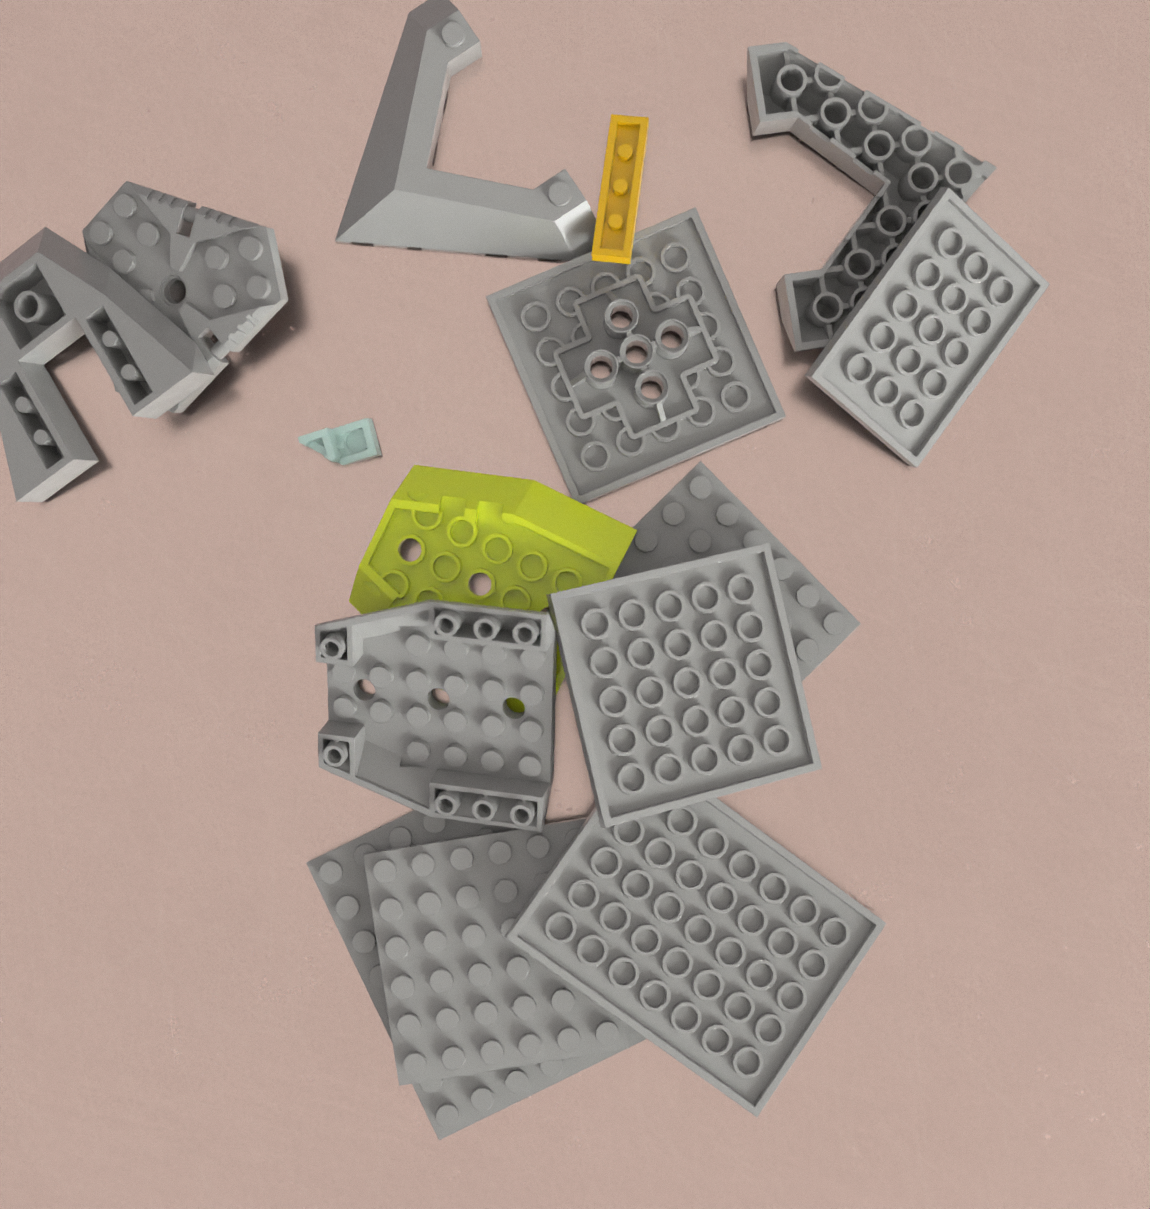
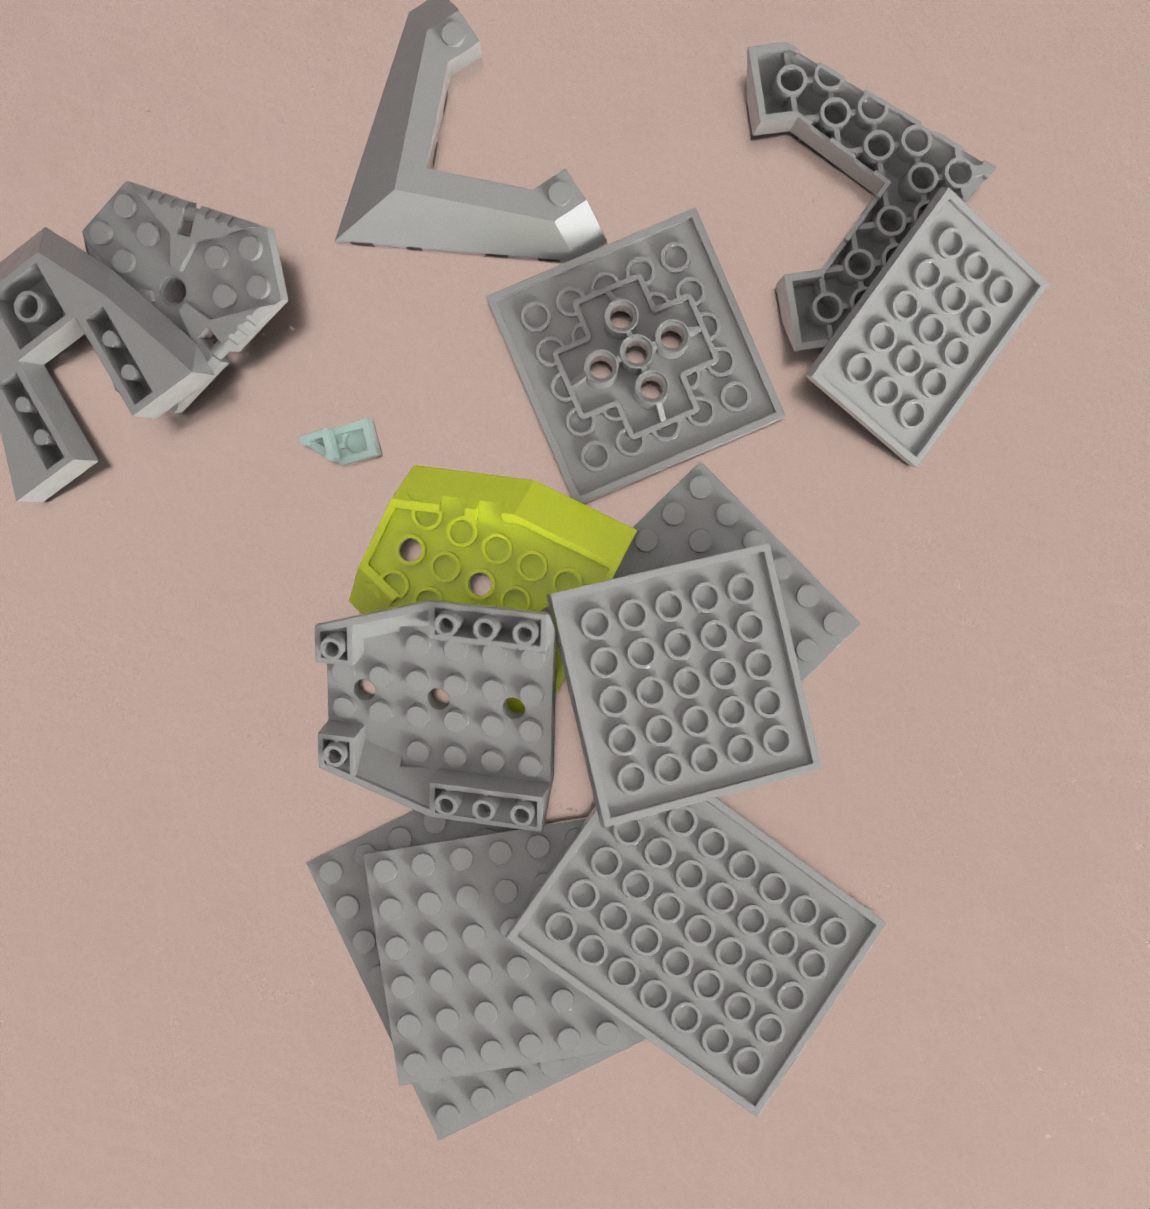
(620, 189): yellow plate -> none

